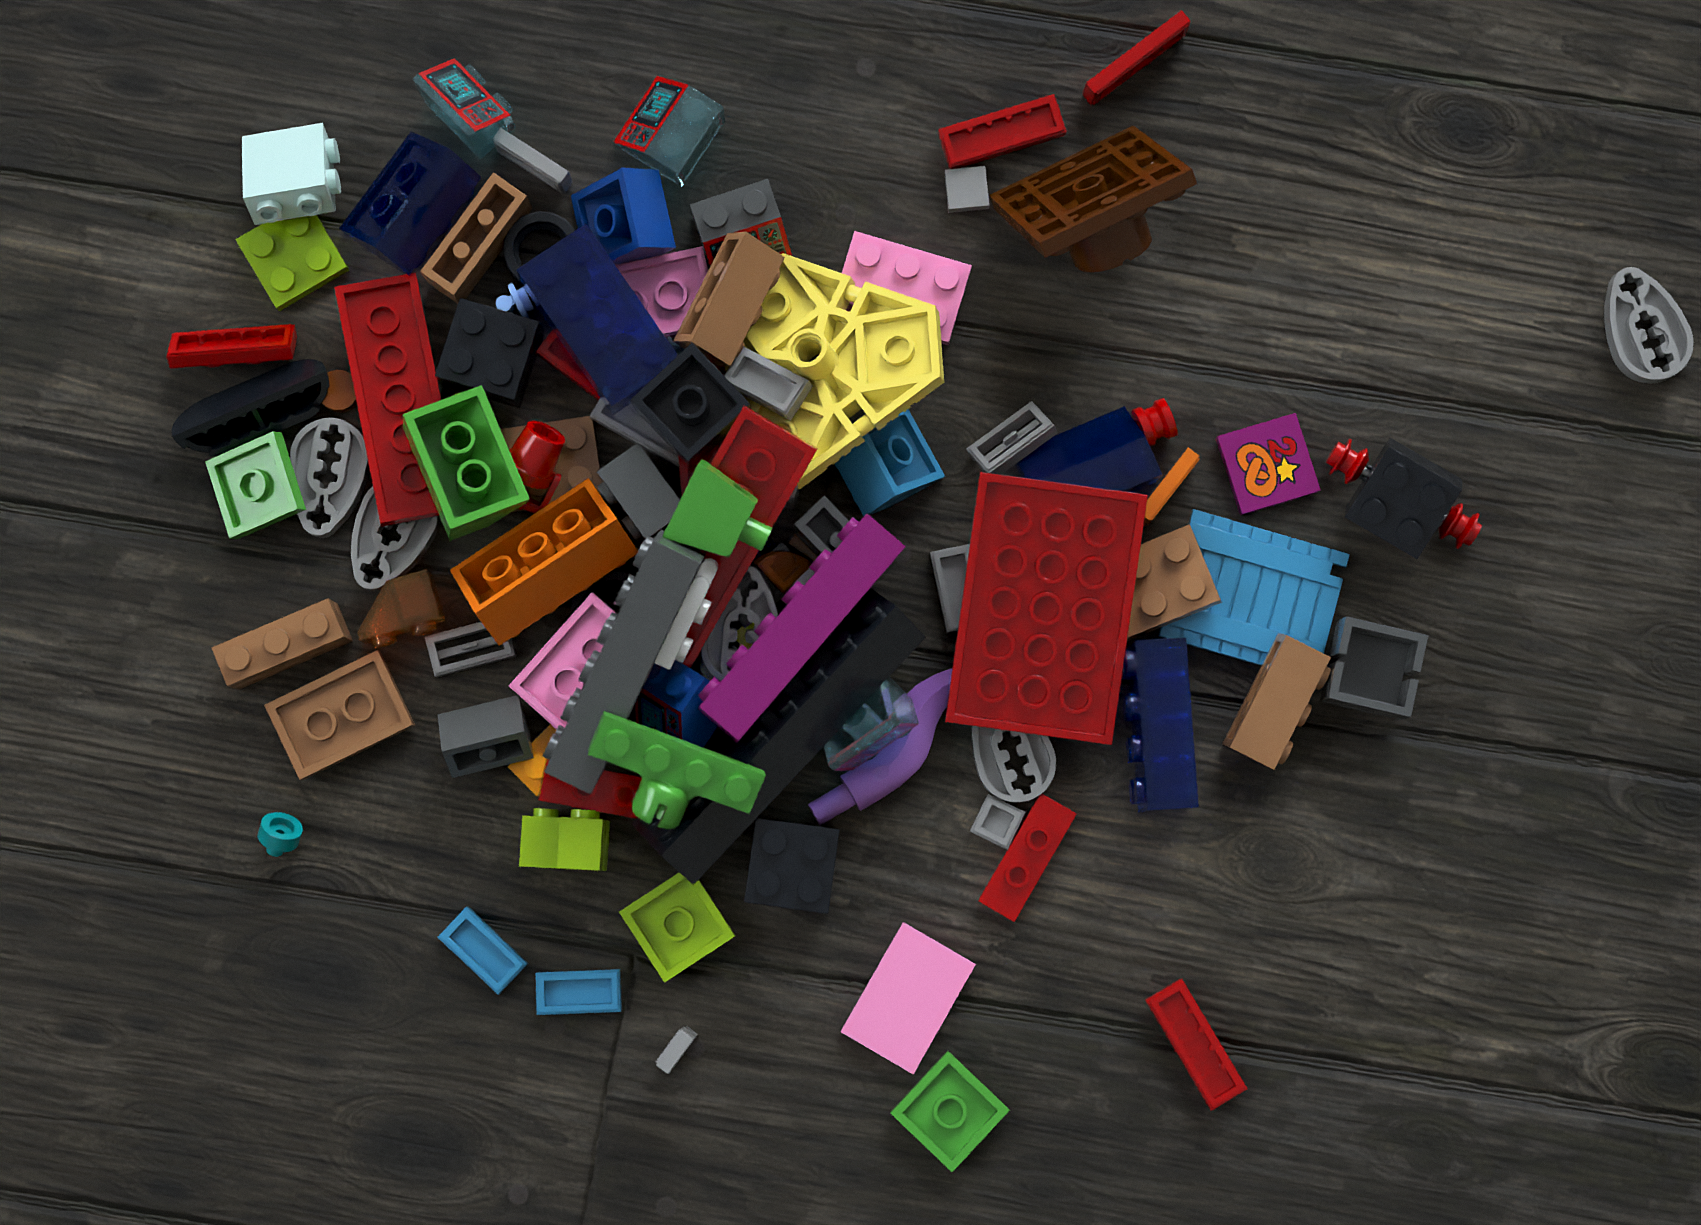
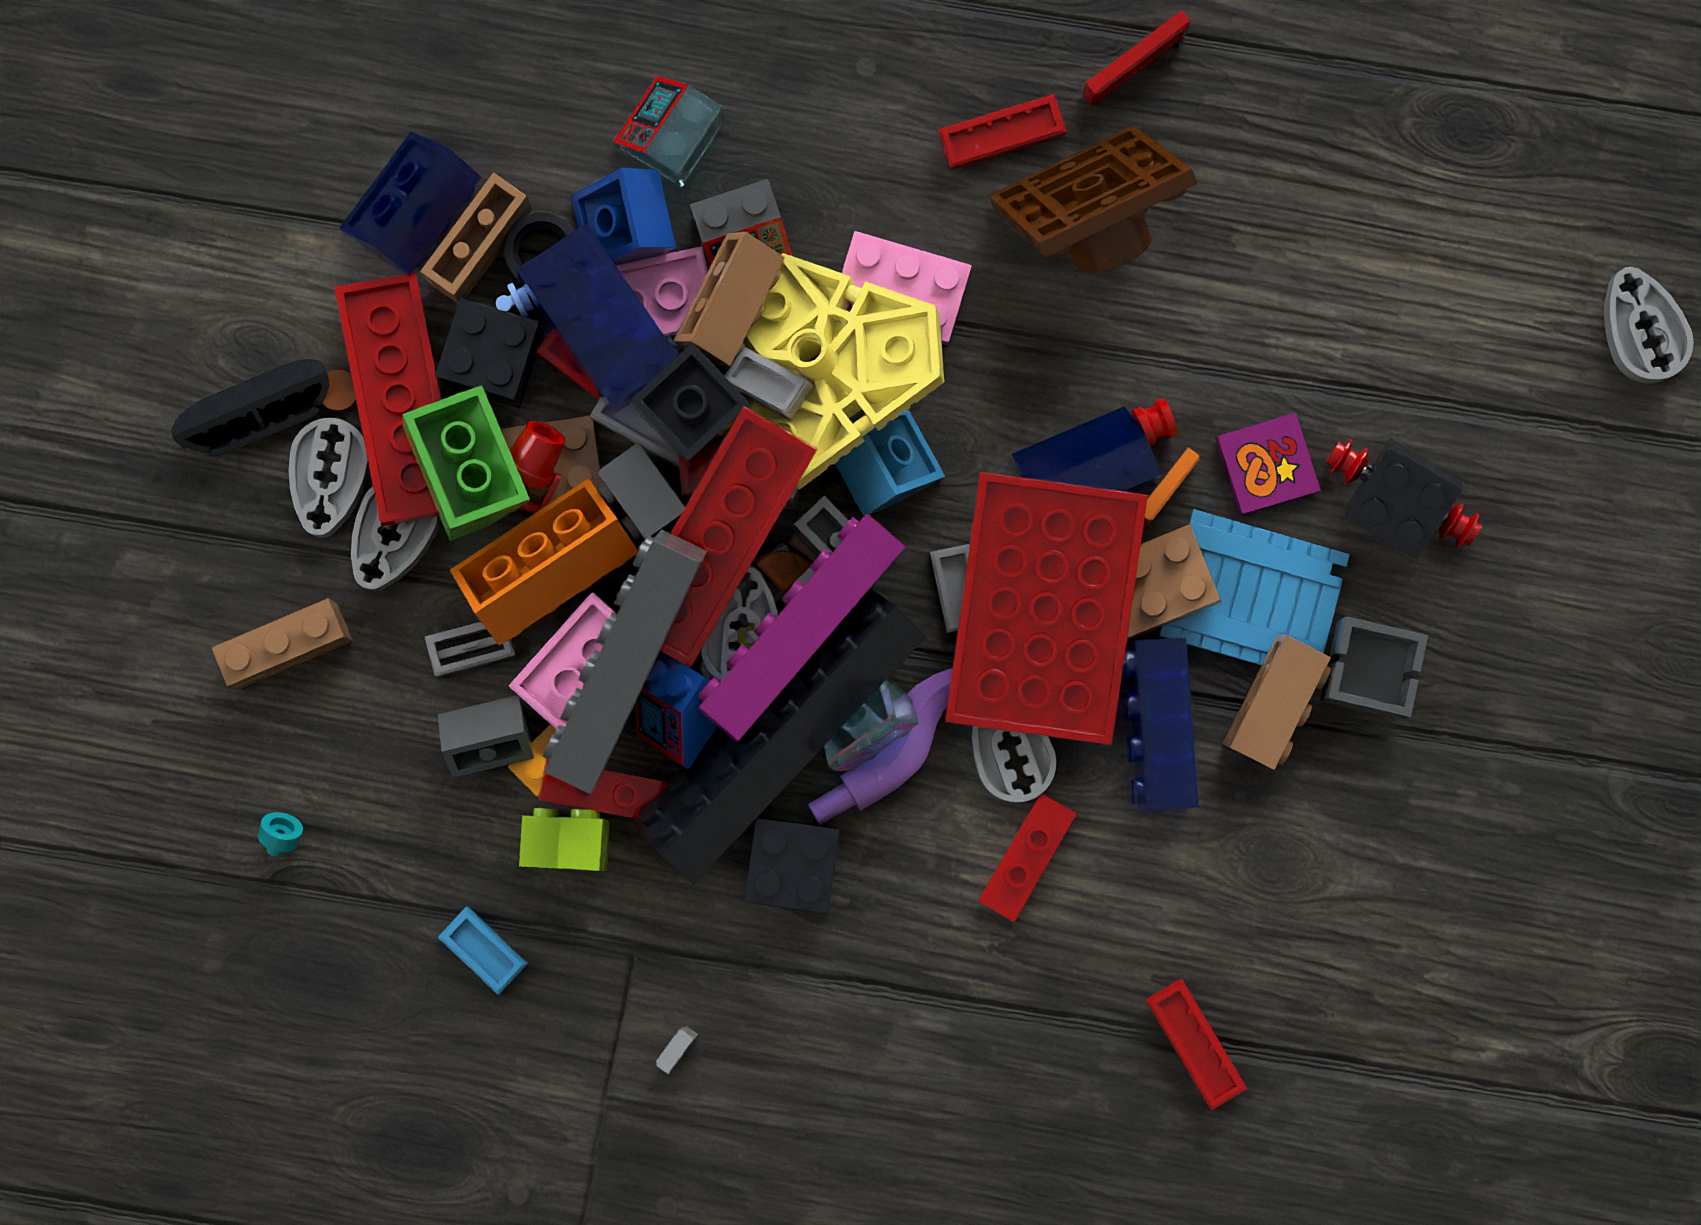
(232, 346): red plate -> none
(255, 485): bright green plate -> none
(289, 173): light aqua brick -> none
(292, 258): lime plate -> none
(339, 715): medium nougat plate -> none
(403, 607): clear orange slope -> none
(464, 104): clear light blue slope -> none
(532, 161): light grey tile -> none
(578, 992): dark azure tile -> none
(673, 770): bright green plate -> none
(676, 925): lime plate -> none
(692, 610): white hinge -> none
(716, 514): bright green torso -> none
(908, 998): bright pink tile -> none
(949, 1111): bright green plate -> none
(966, 189): light grey tile -> none
(997, 821): light grey tile -> none
(1015, 444): light grey tile -> none

